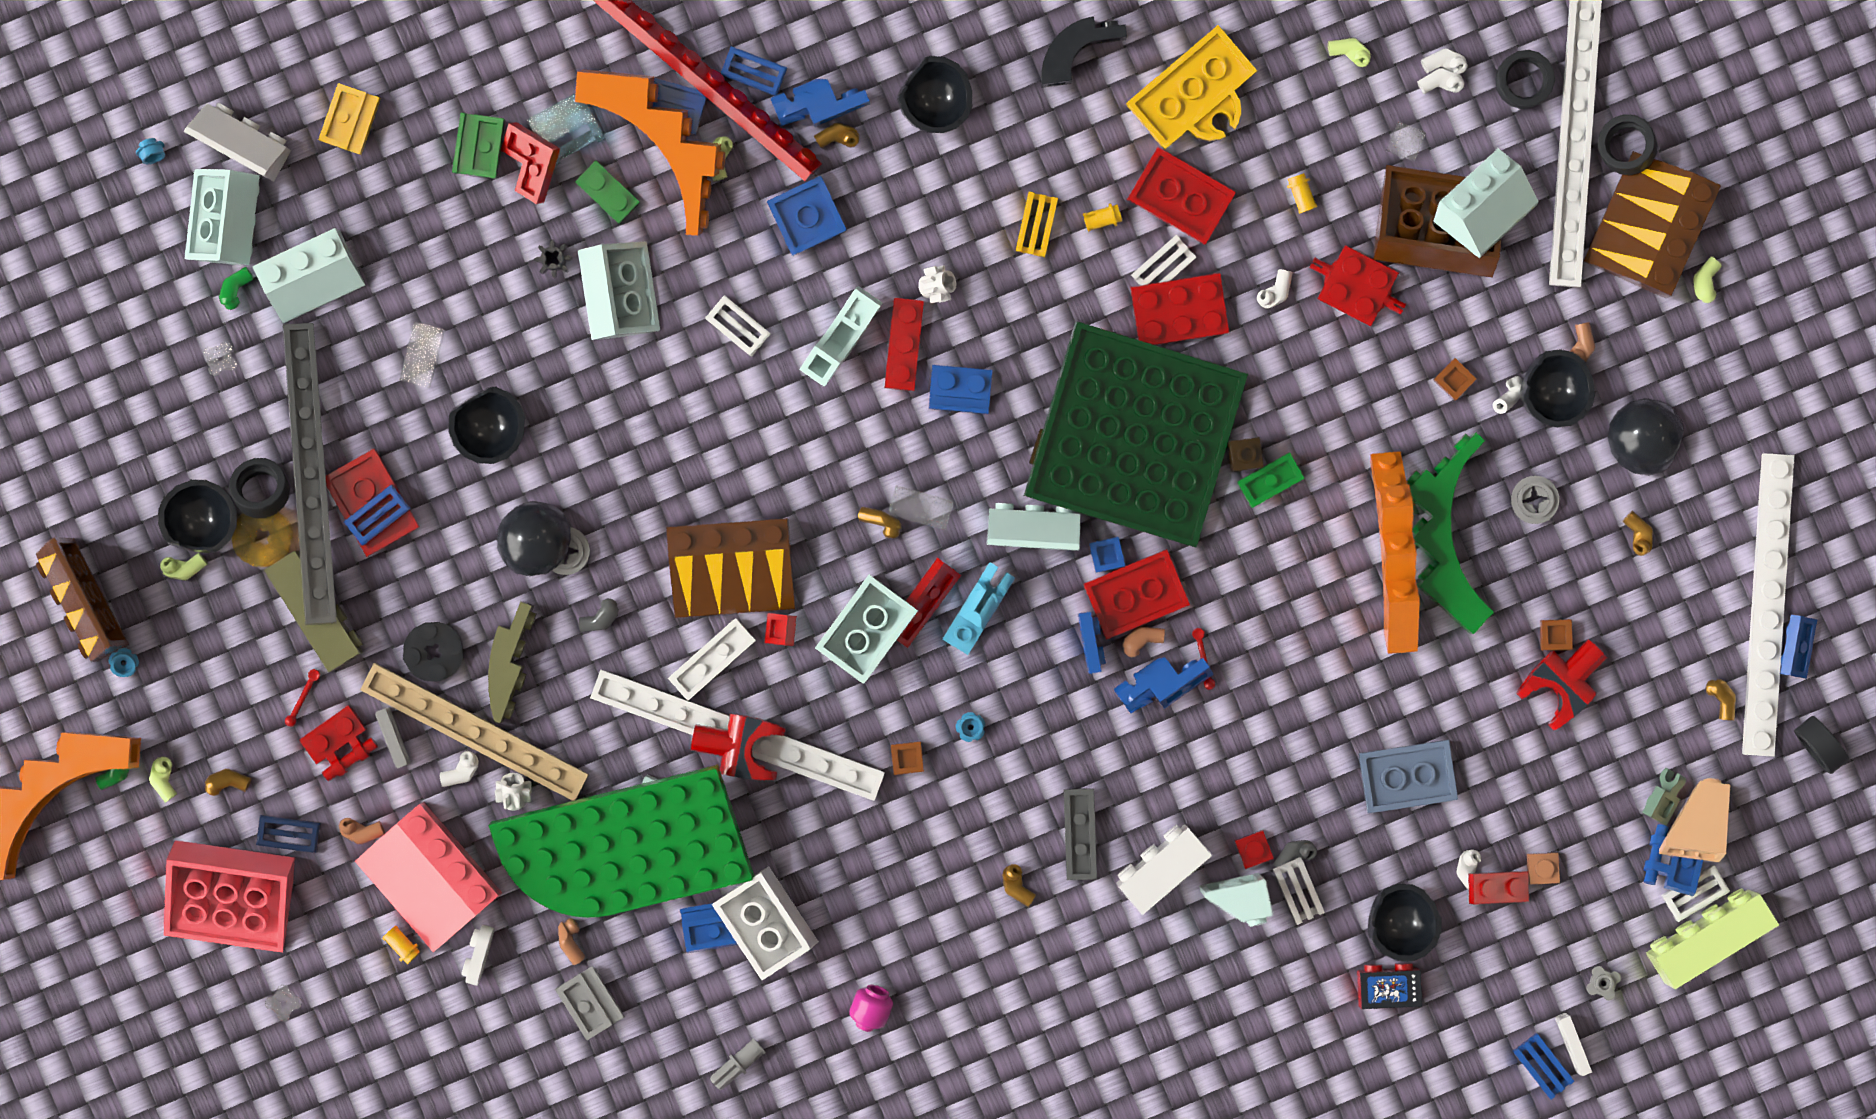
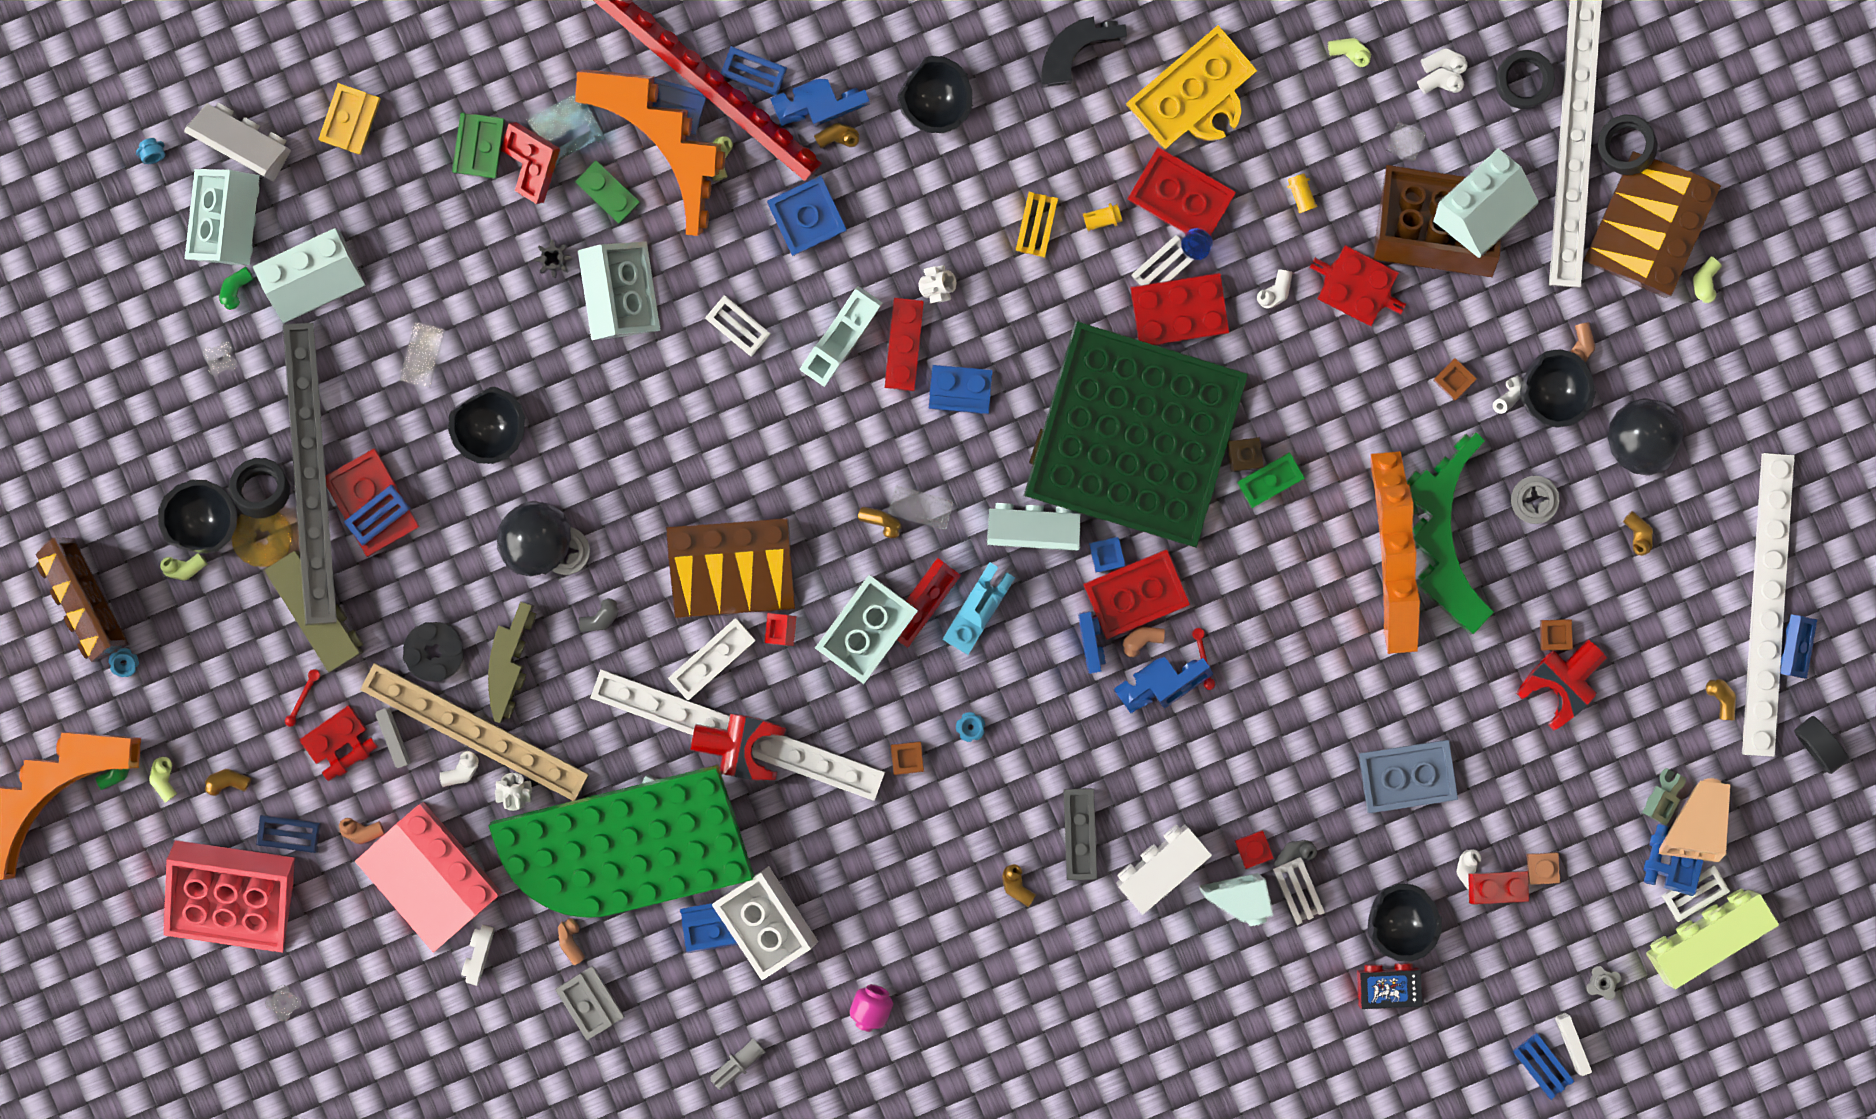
(401, 945): yellow pin -> none
(1197, 244): none -> clear blue tile

